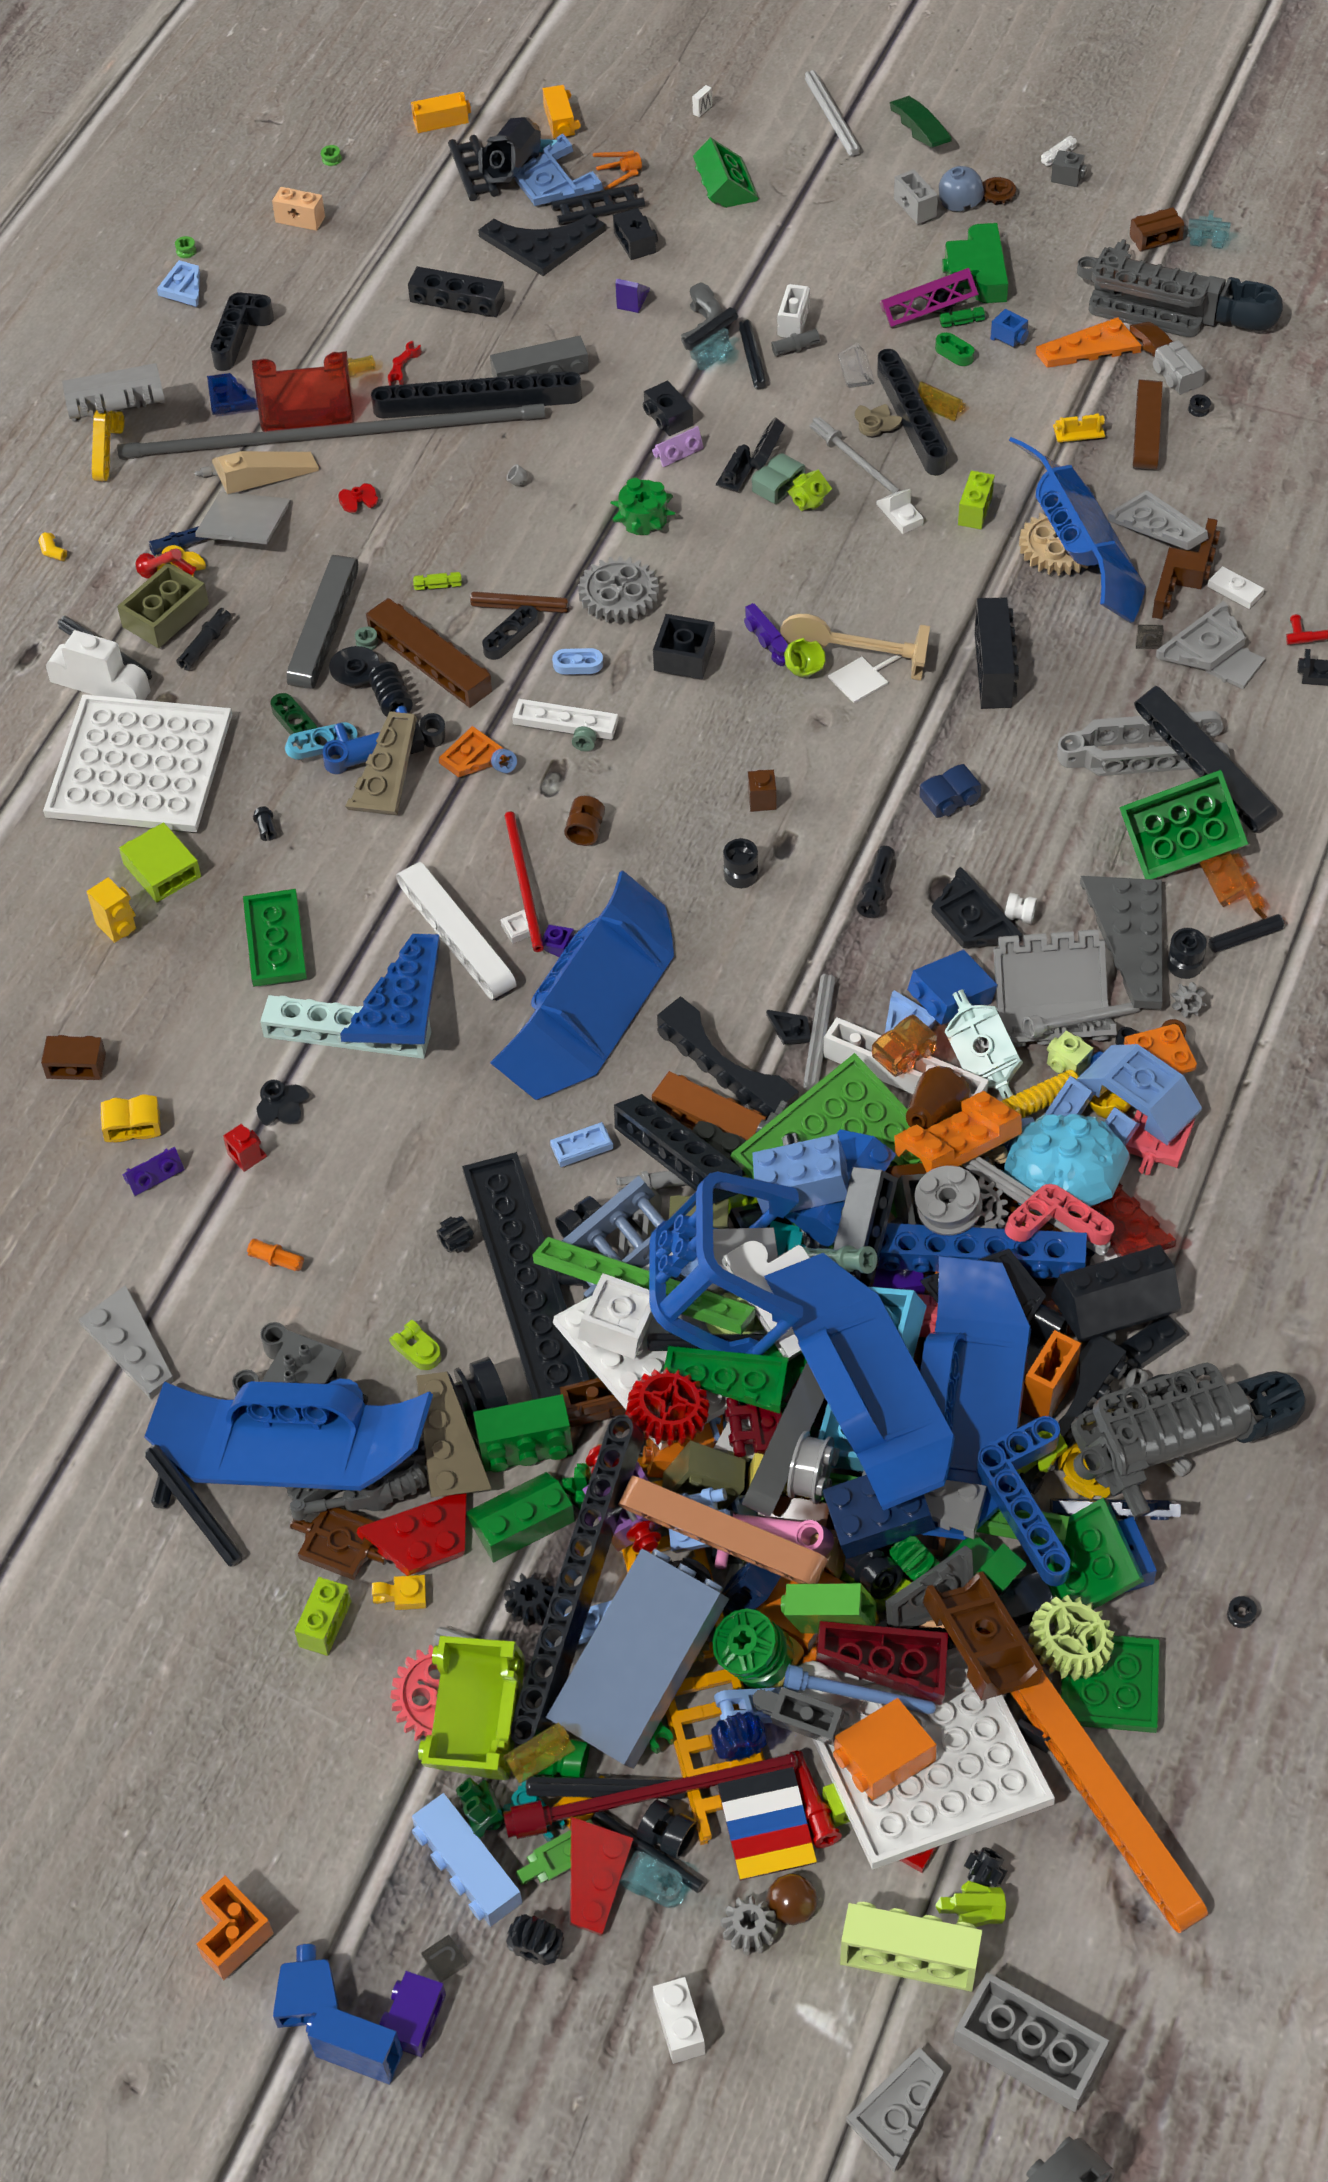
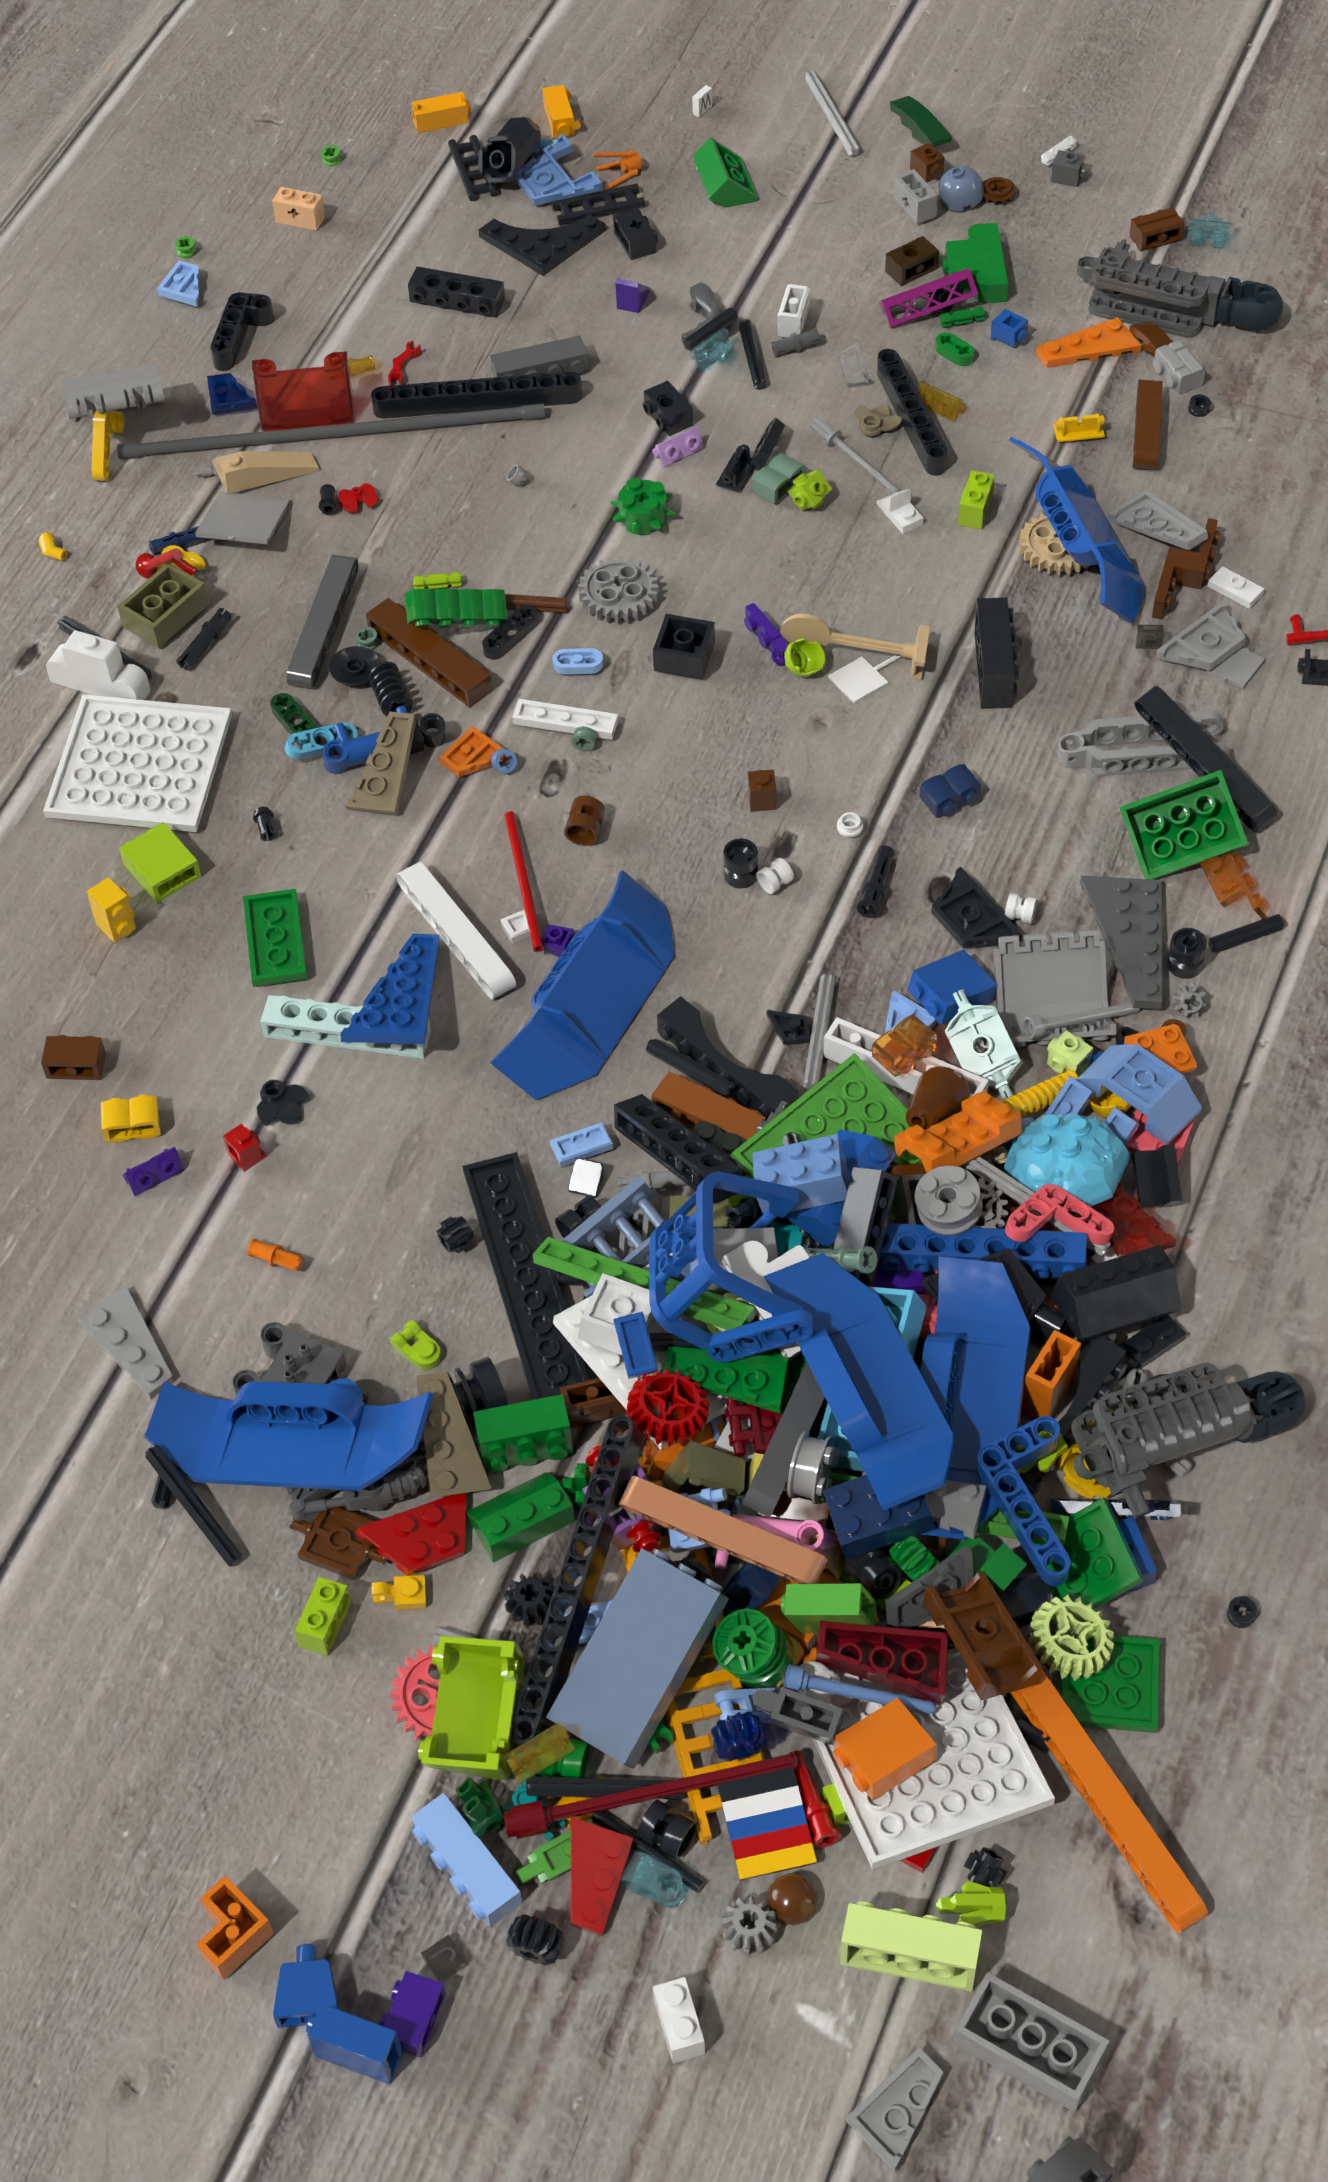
(327, 504): none -> black pin
(455, 607): none -> green brick
(586, 1177): none -> slope
(635, 1345): none -> blue tile
(690, 1068): none -> black axle
(747, 1209): none -> black pin
(775, 875): none -> white wheel
(793, 1326): none -> blue beam
(849, 825): none -> white plate
(912, 261): none -> dark brown brick
(927, 162): none -> reddish brown brick
(1157, 1177): none -> black panel

